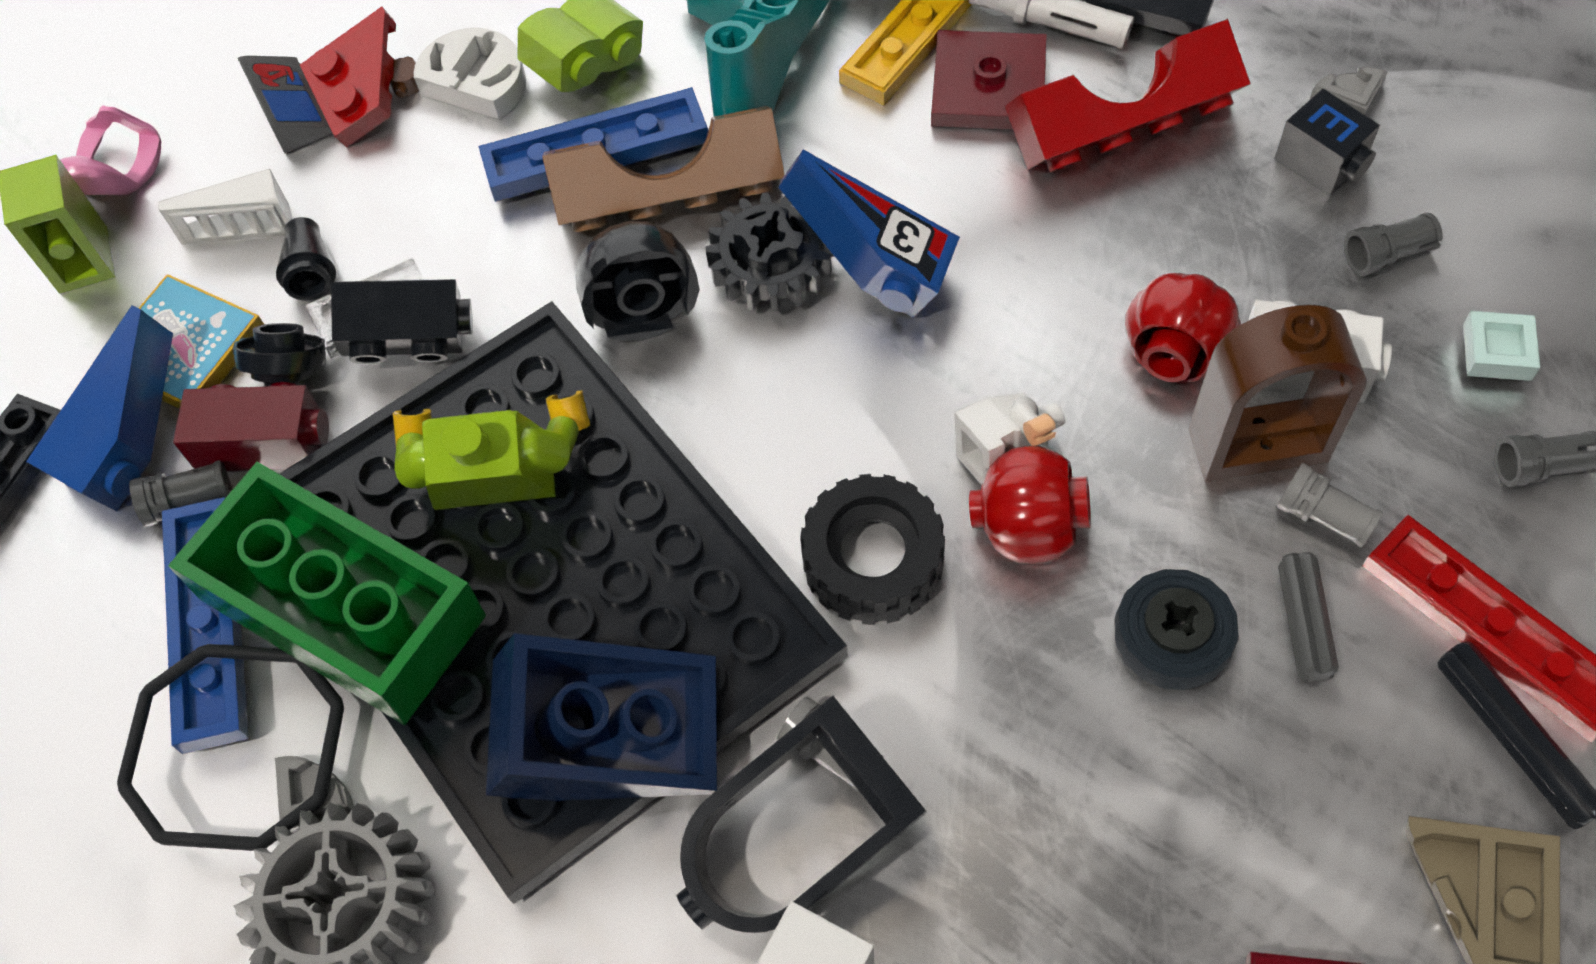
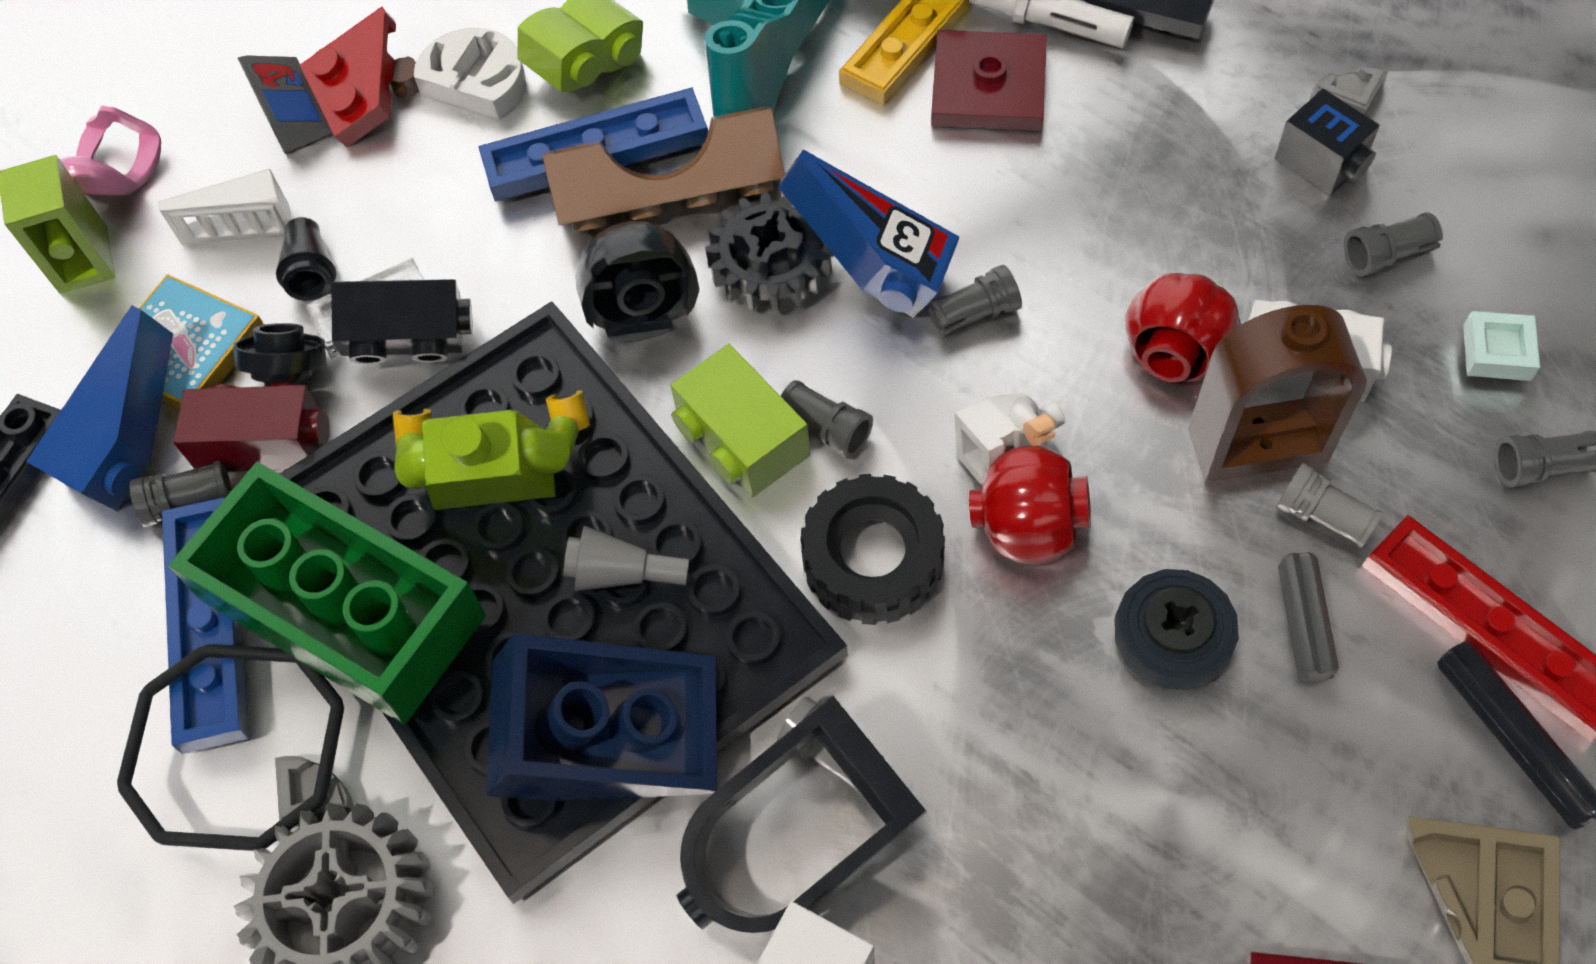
(609, 562): none -> light grey cone
(739, 420): none -> lime brick
(837, 424): none -> dark grey pin
(985, 297): none -> dark grey pin
(1066, 117): red arch -> none

